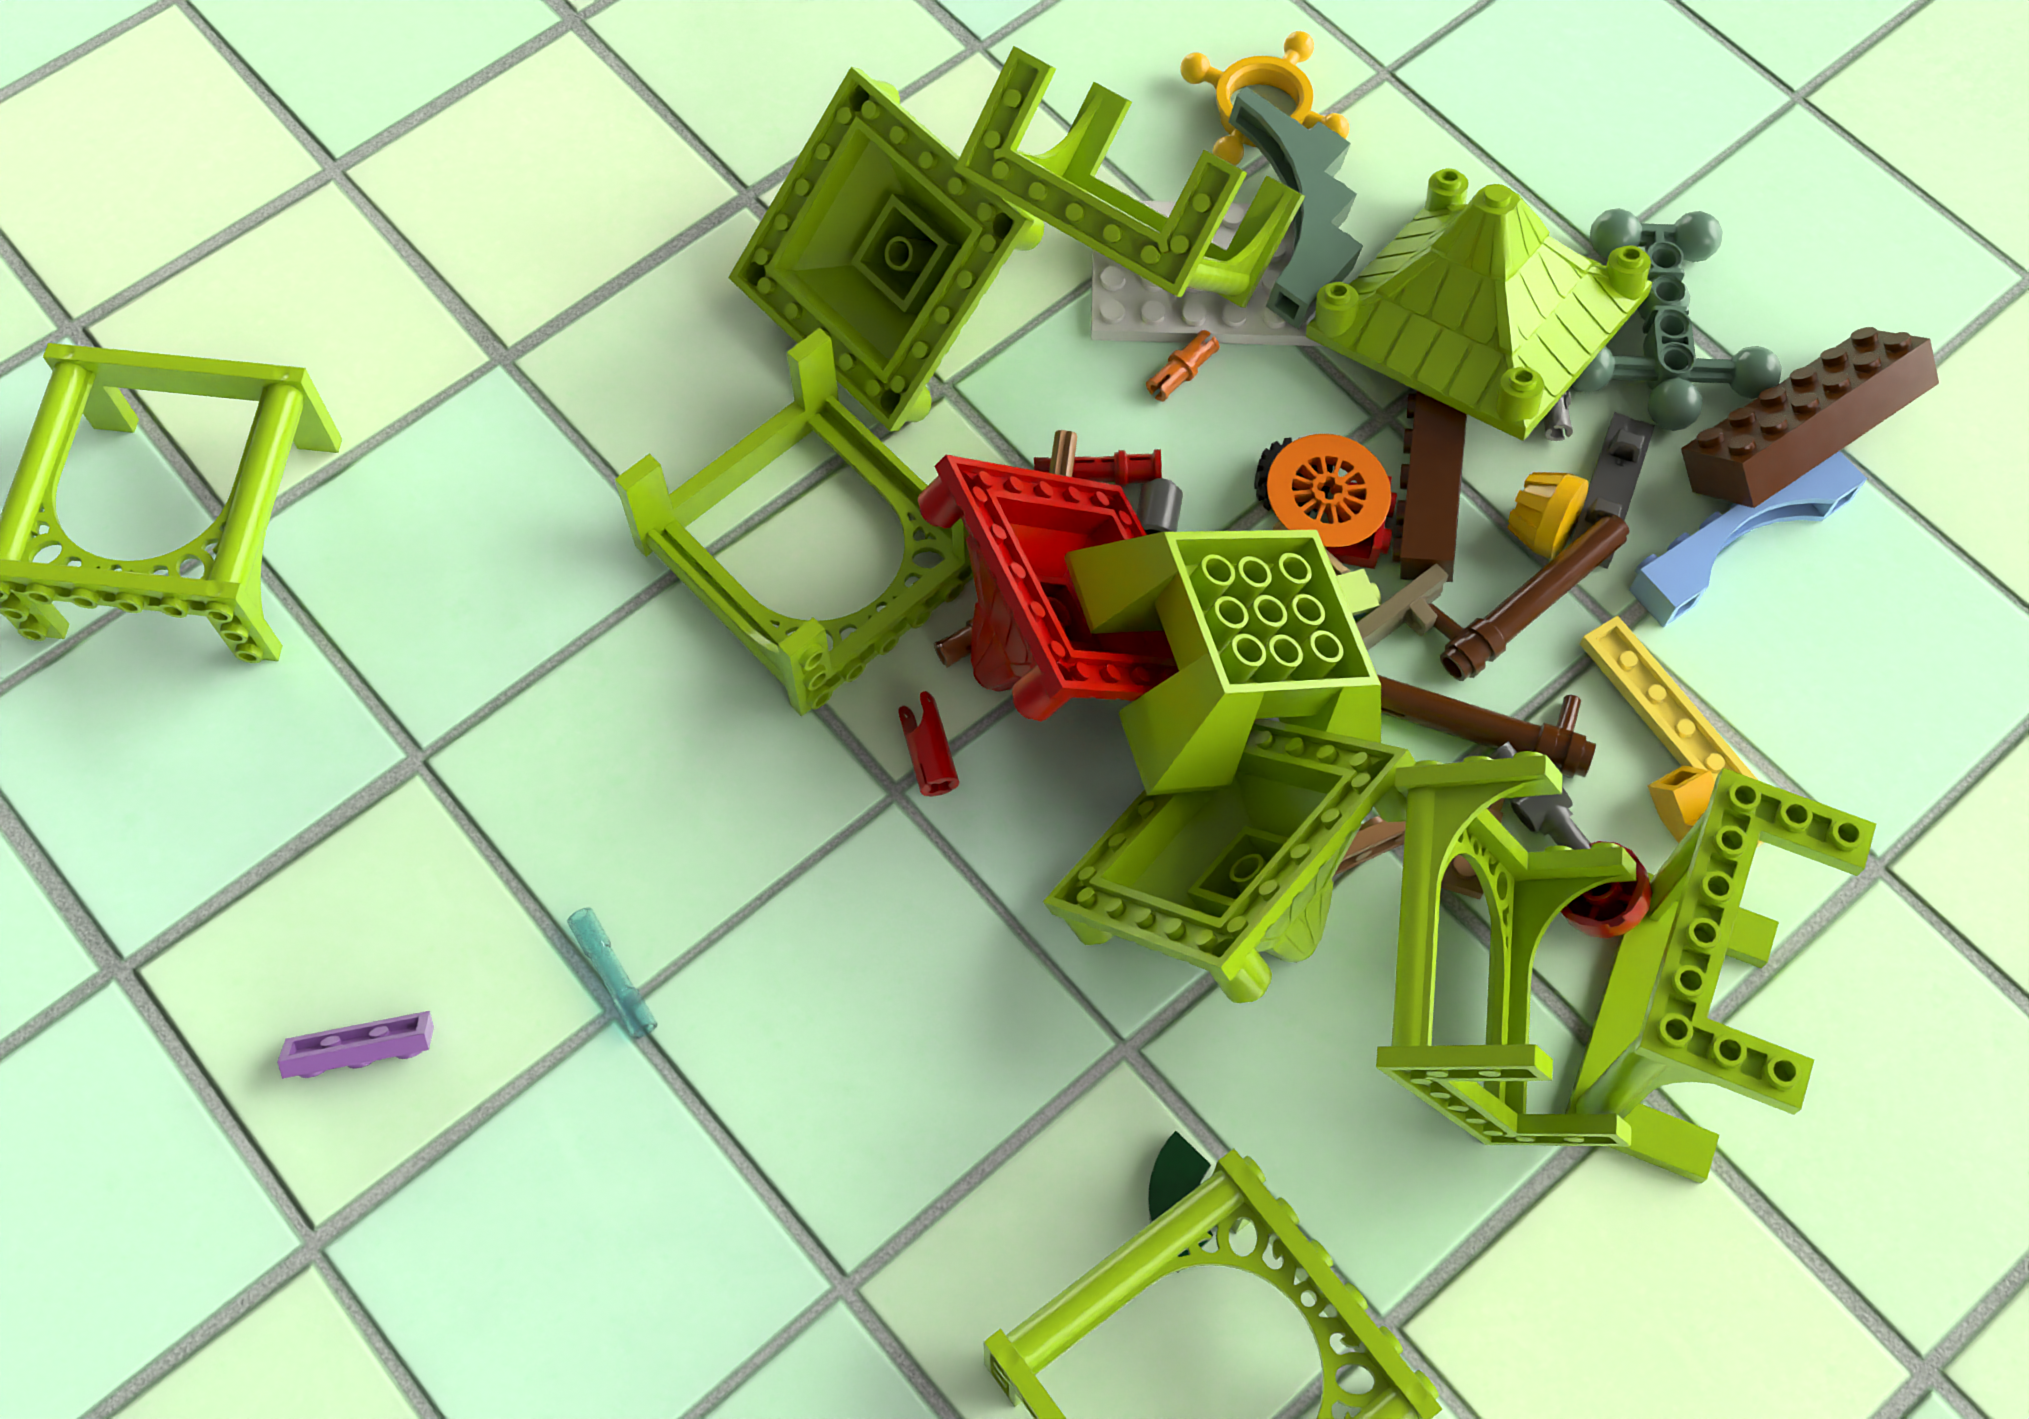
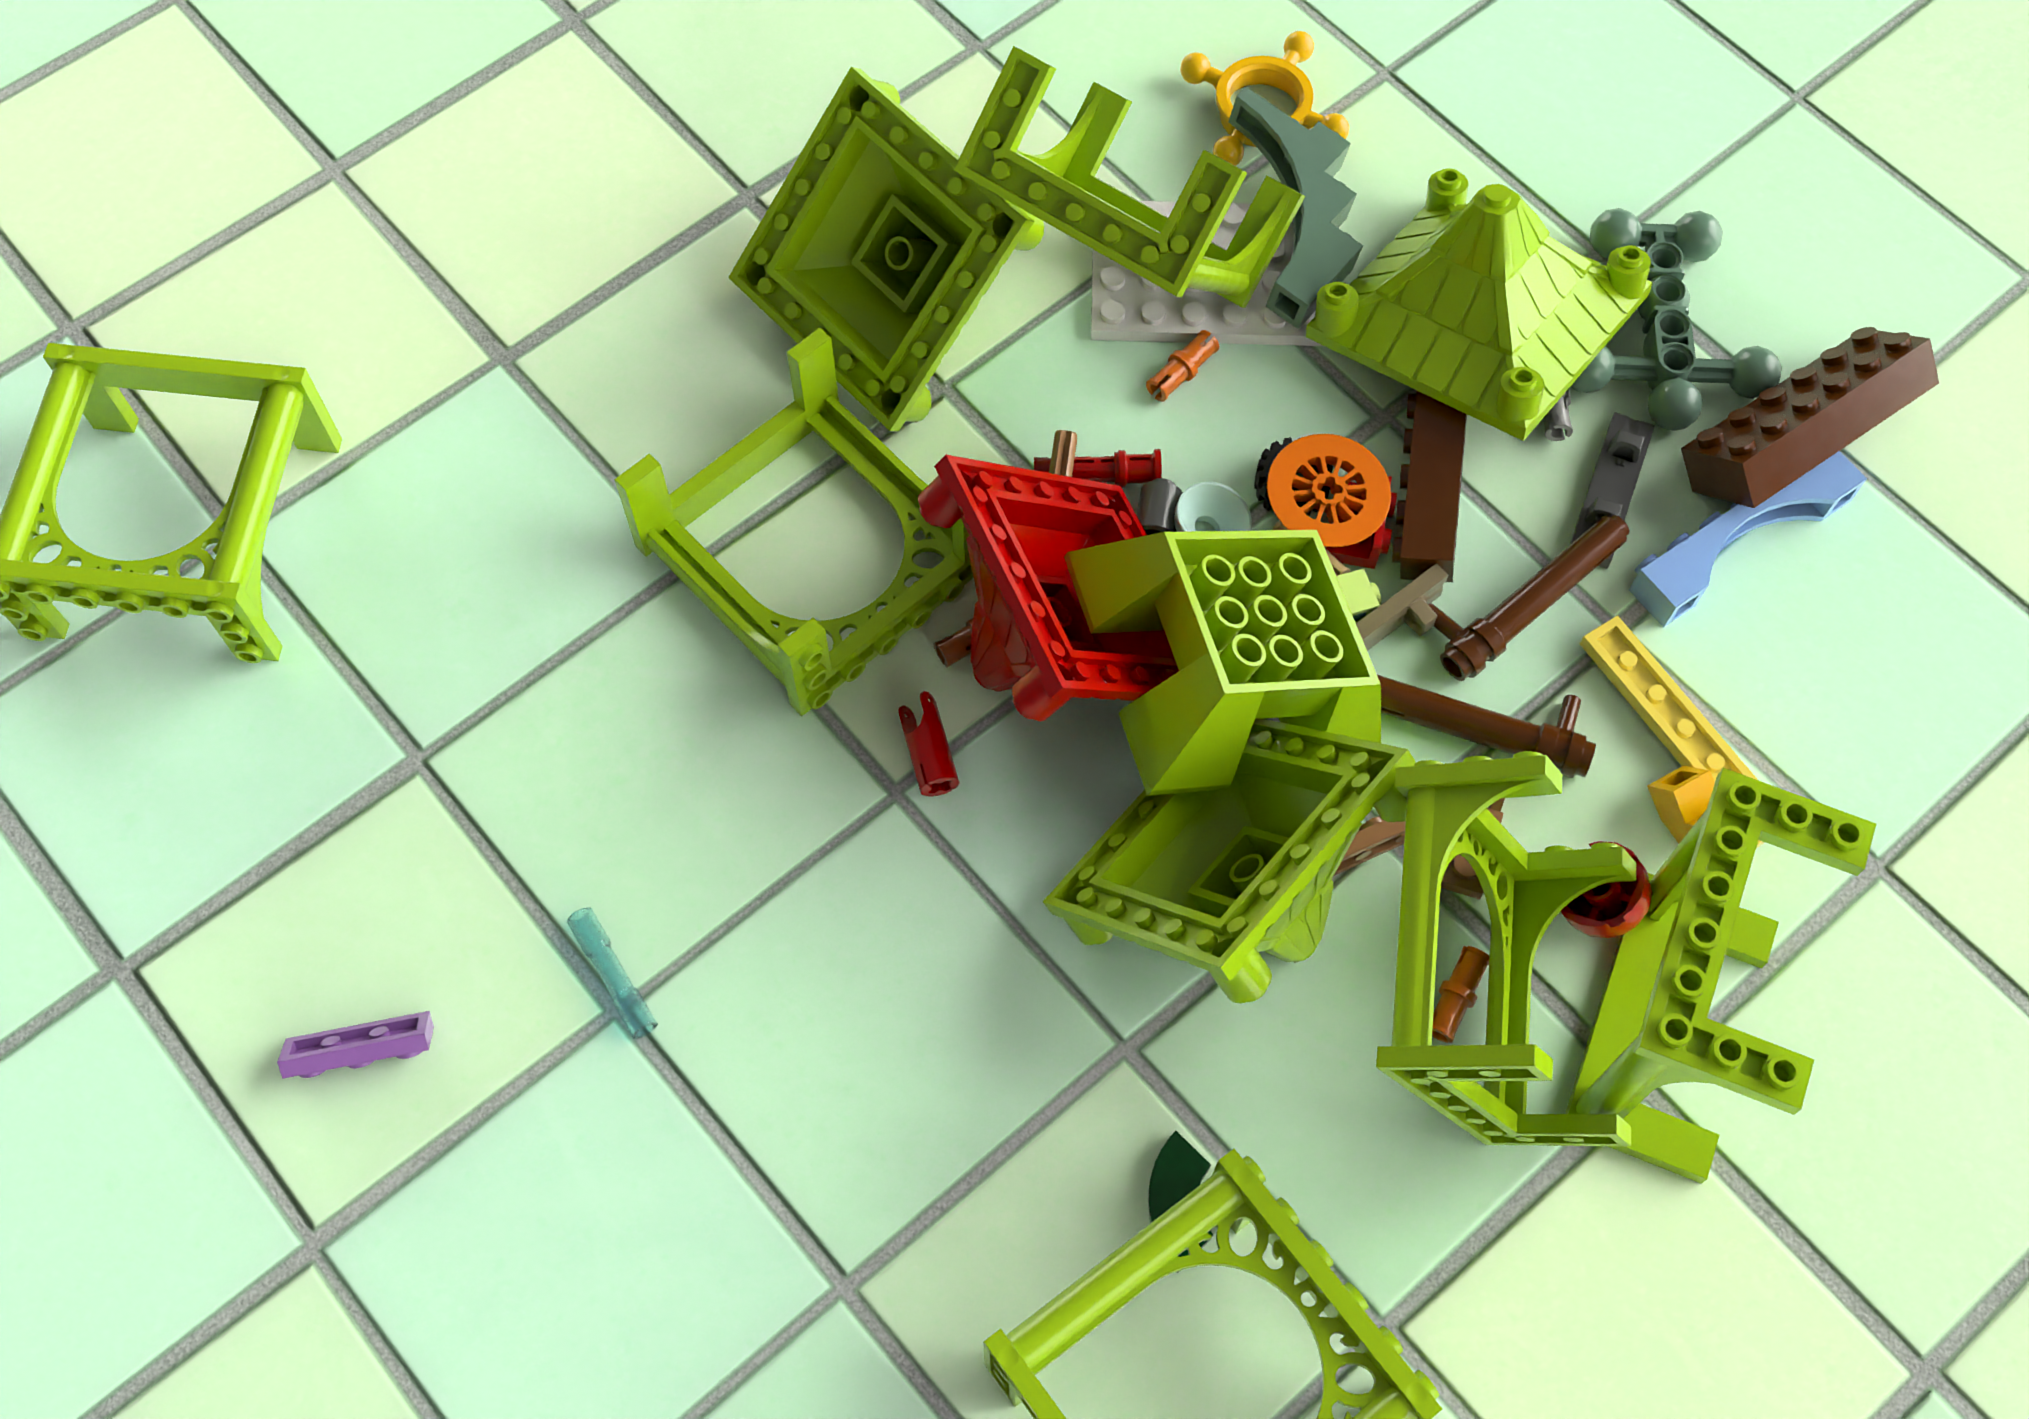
(1214, 505): none -> light aqua piece
(1458, 993): none -> orange pin
(1546, 812): dark grey pin -> none
(1548, 511): yellow piece -> none

